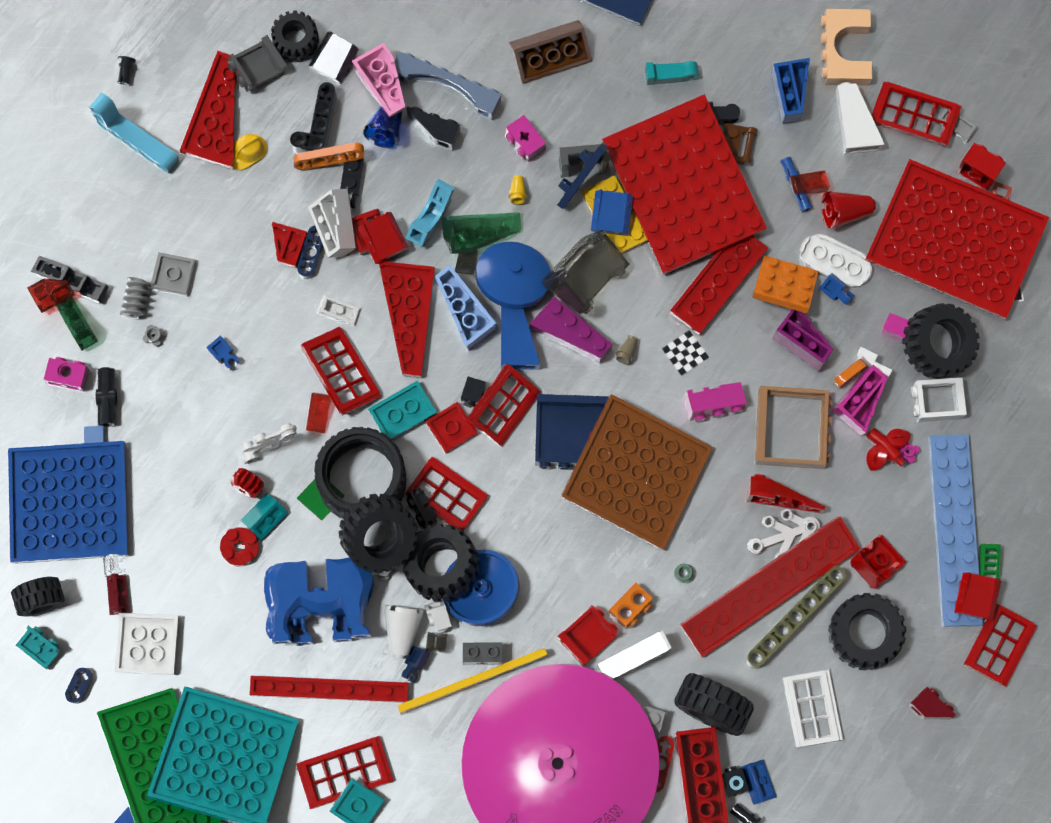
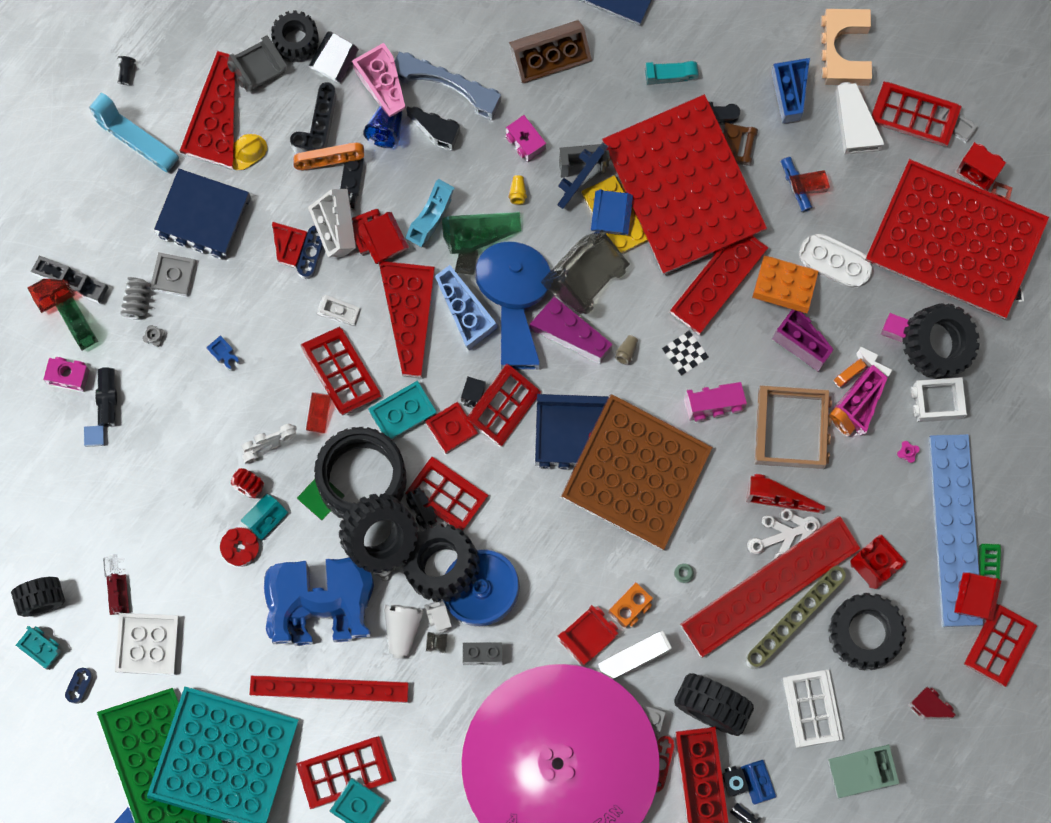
(67, 502): blue plate -> none
(201, 213): none -> dark blue panel
(415, 661): dark blue plate -> none
(472, 681): yellow tile -> none
(834, 287): blue plate -> none
(842, 421): none -> orange beam
(845, 208): red cone -> none
(863, 771): none -> sand green slope
(886, 447): red plant -> none

